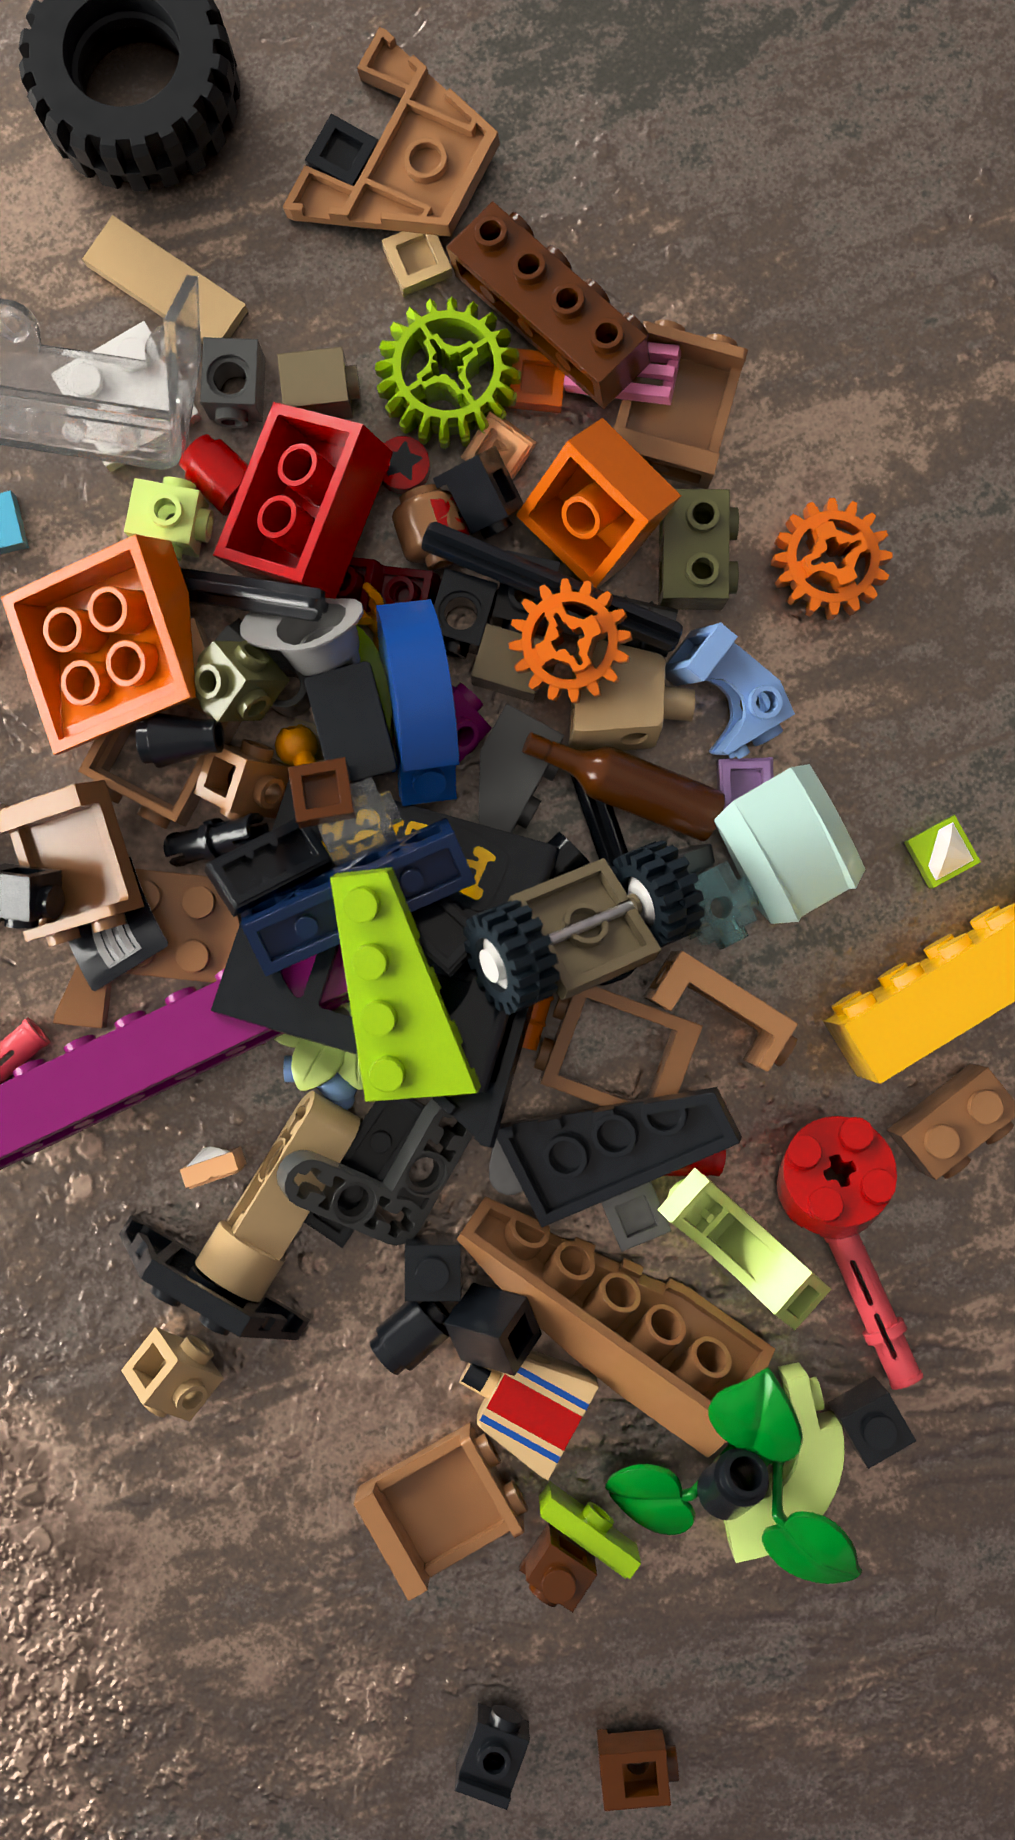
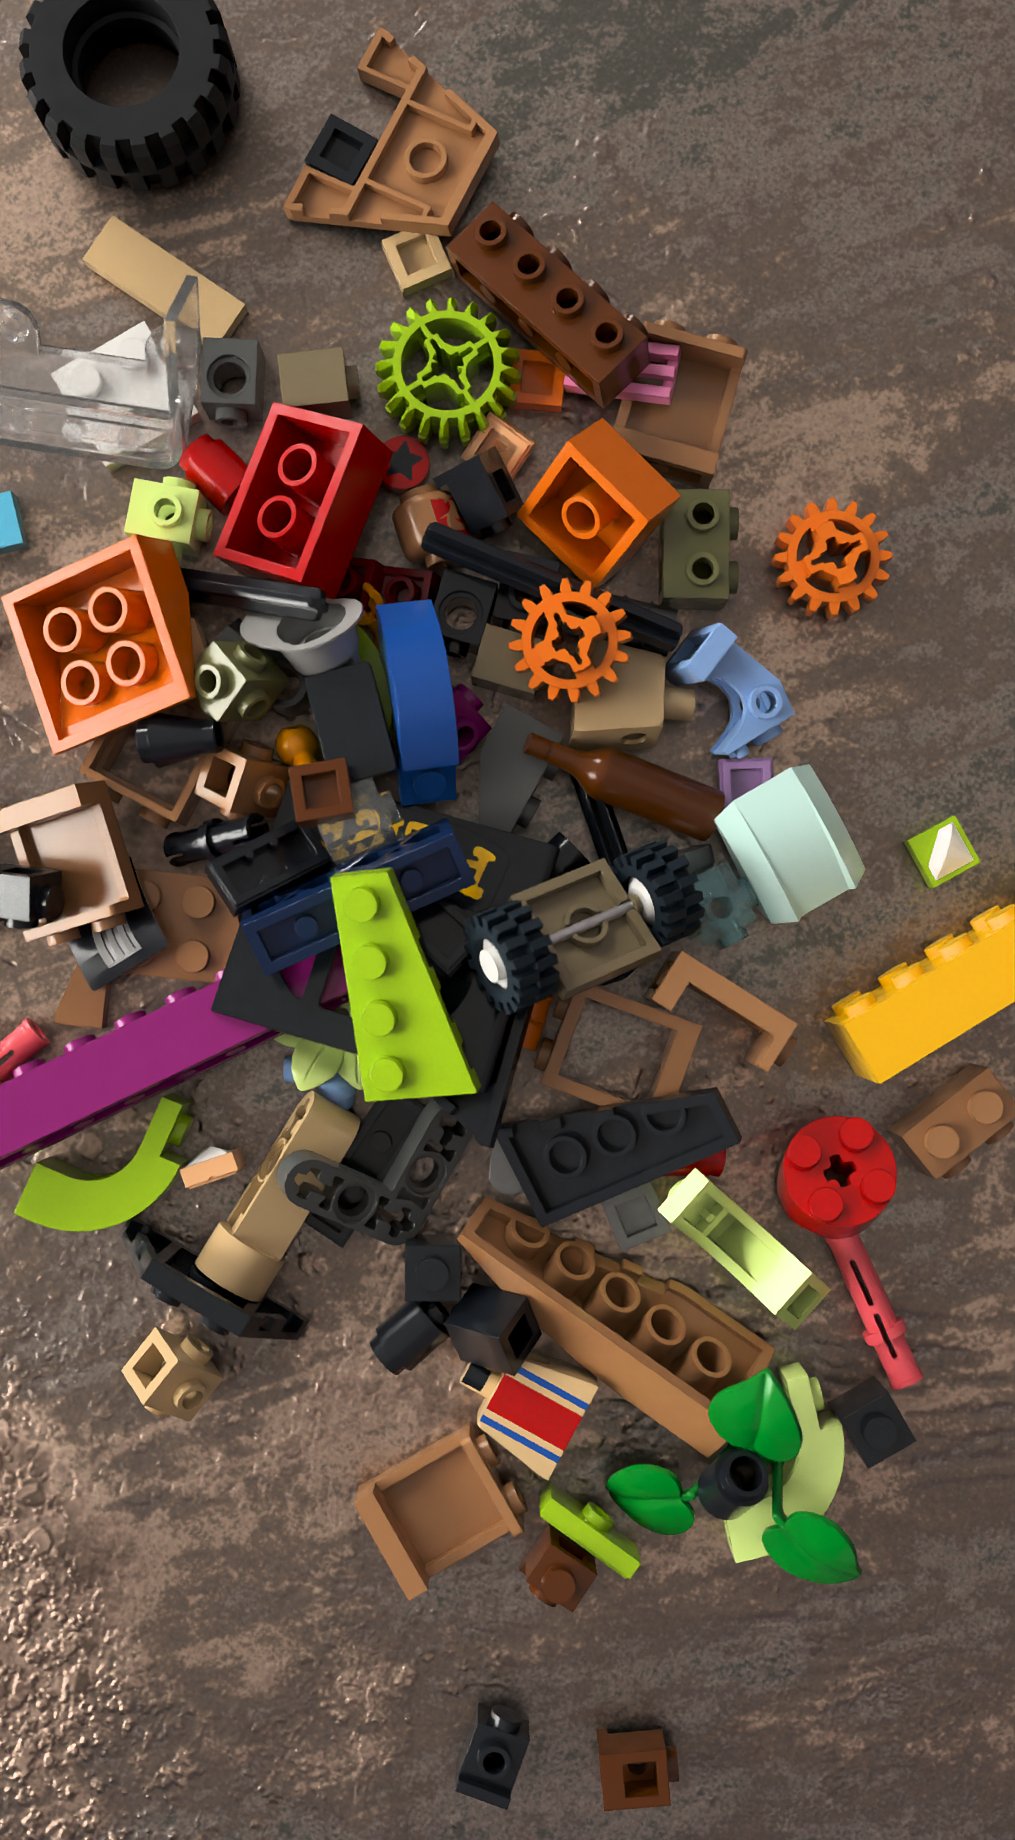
(88, 1201): none -> lime arch

